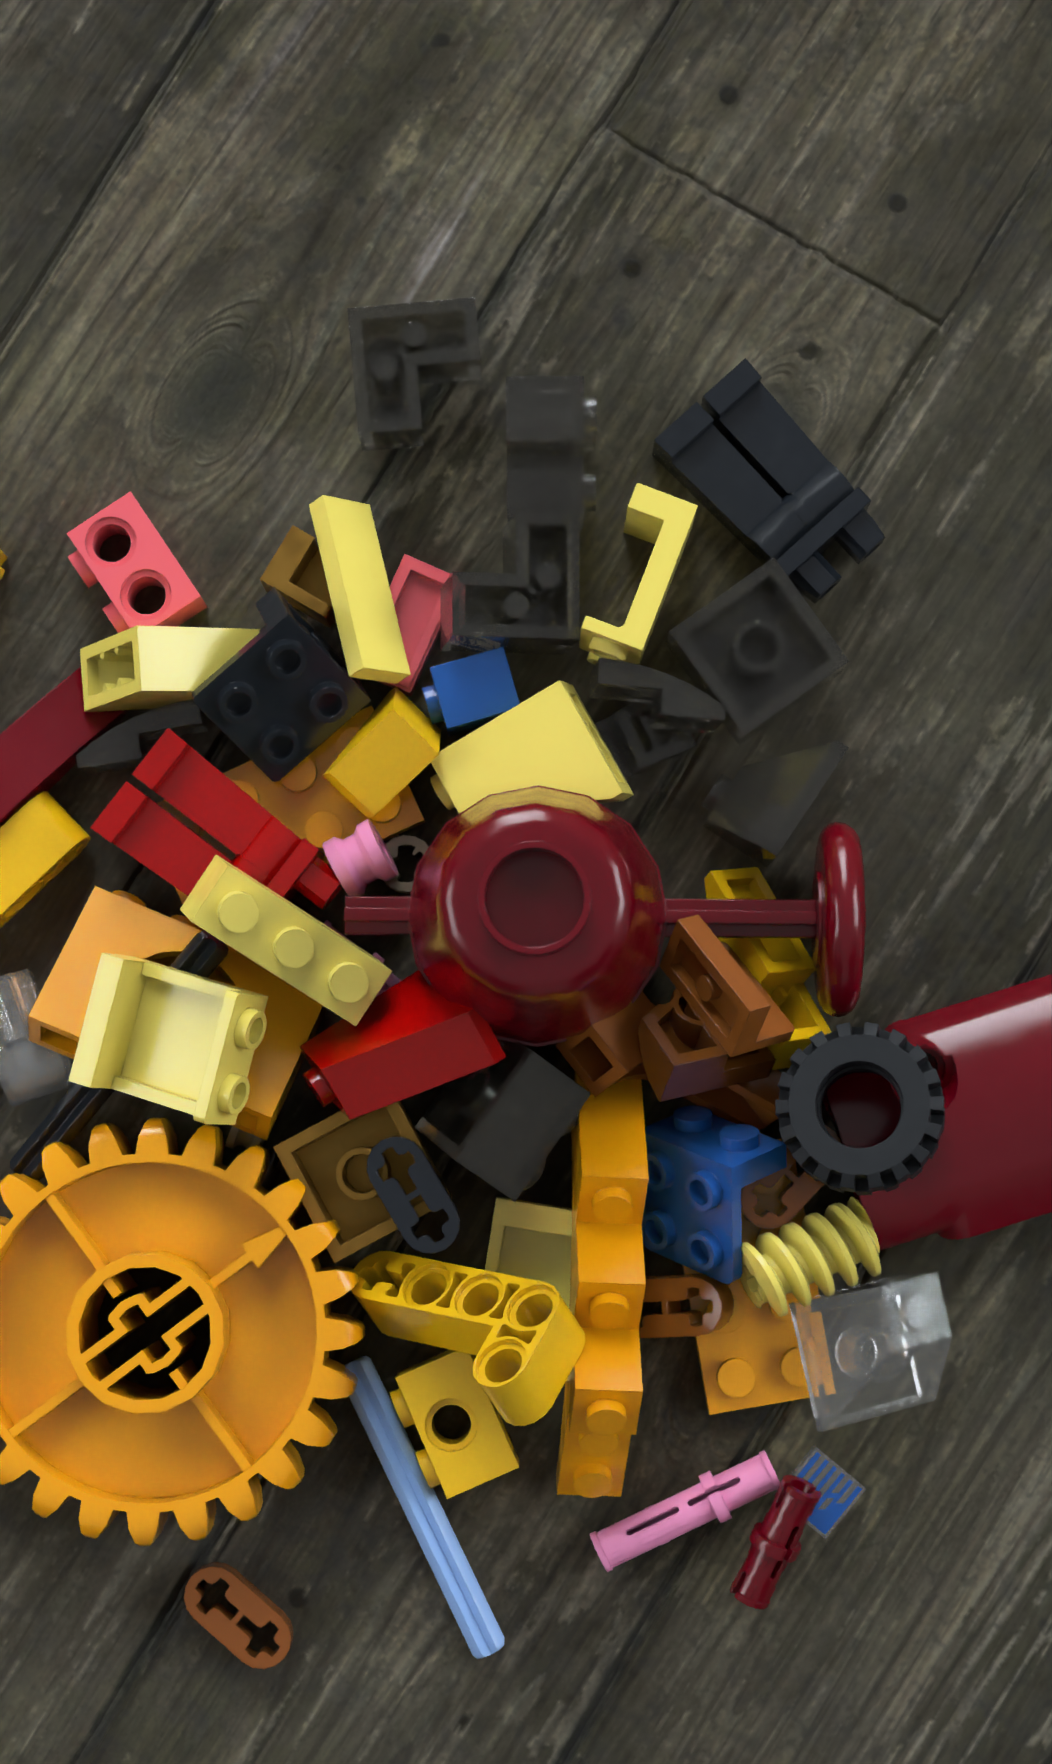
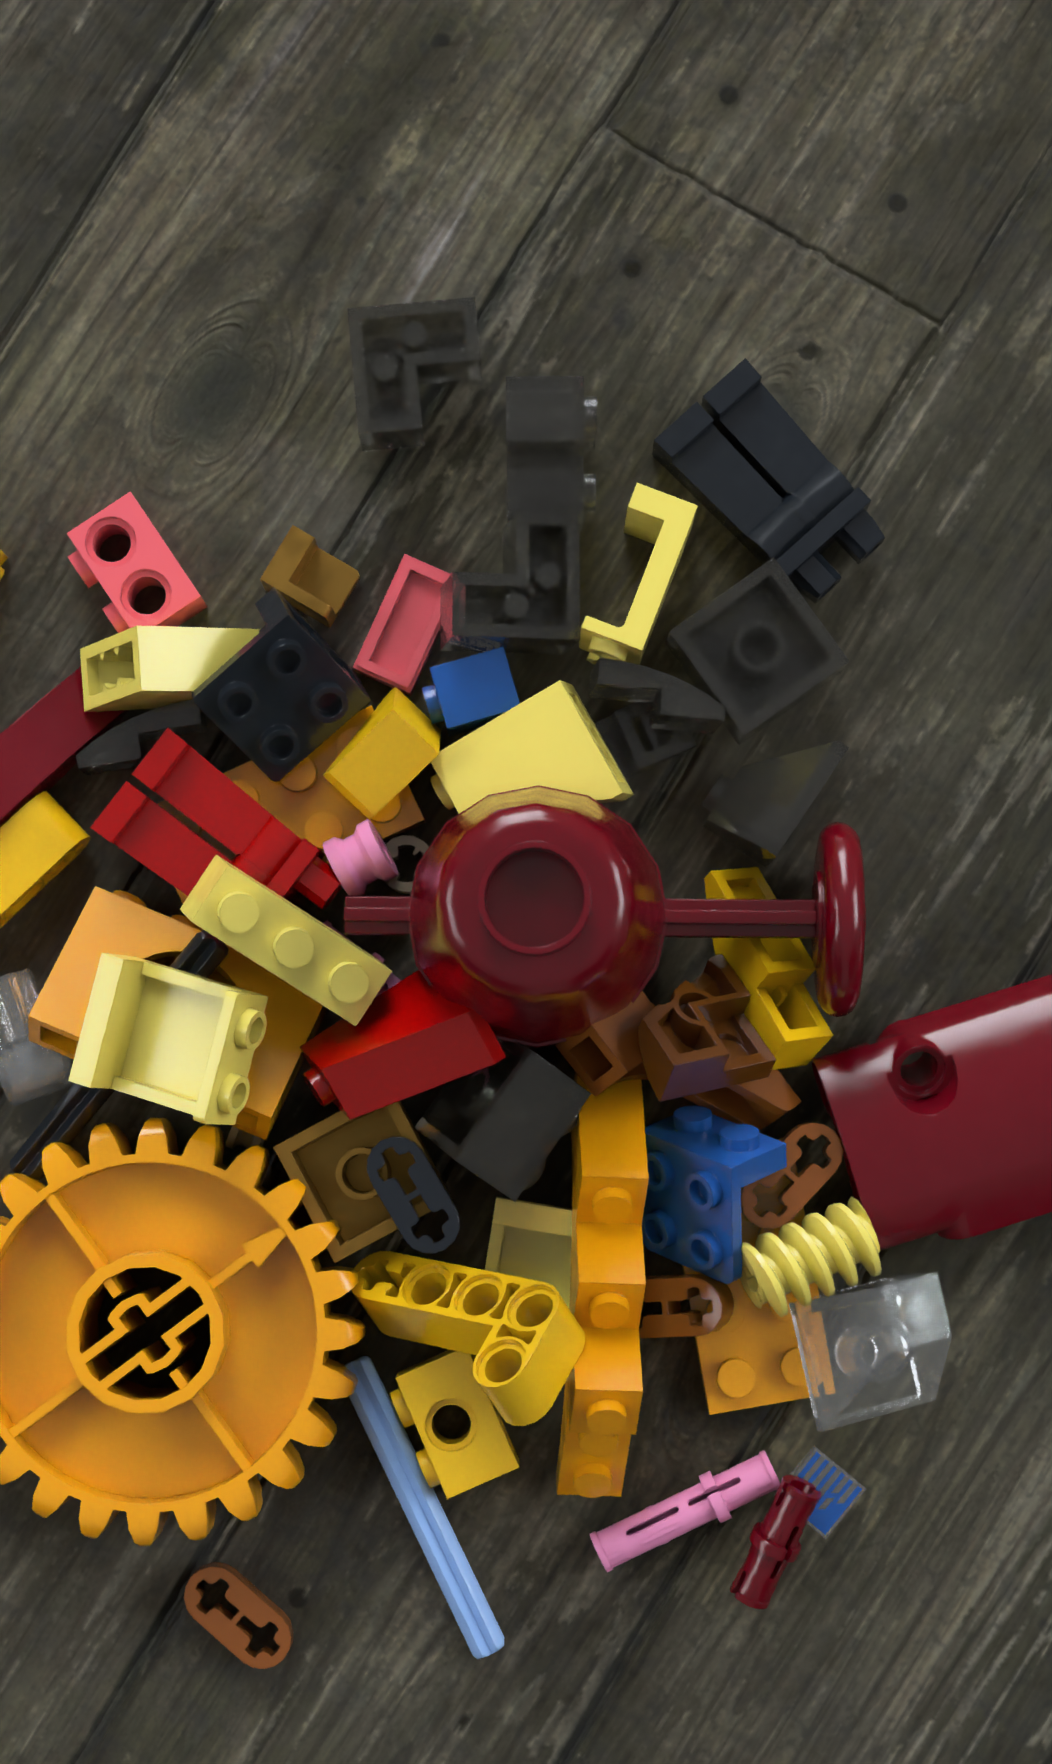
(359, 590): light yellow tile -> none
(722, 990): dark orange panel -> none
(845, 1053): black tyre -> none

